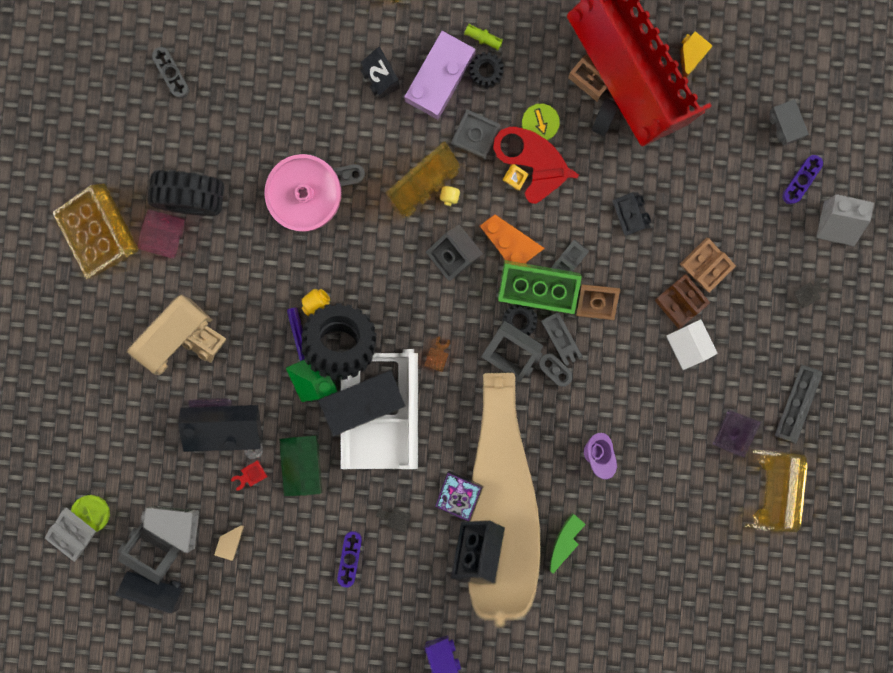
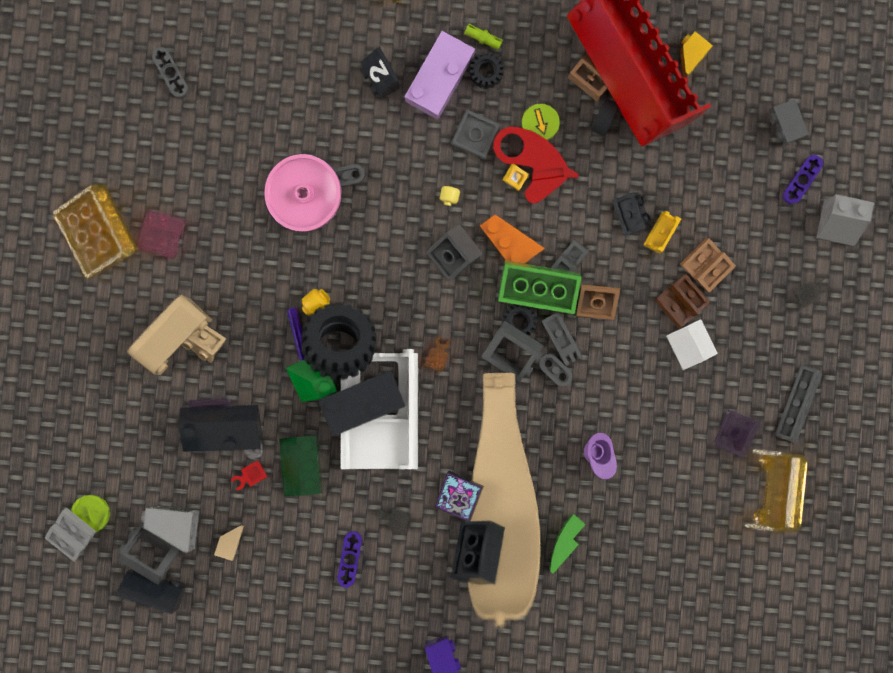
(185, 192): black tyre -> none
(423, 180): clear yellow slope -> none
(662, 232): none -> yellow hinge

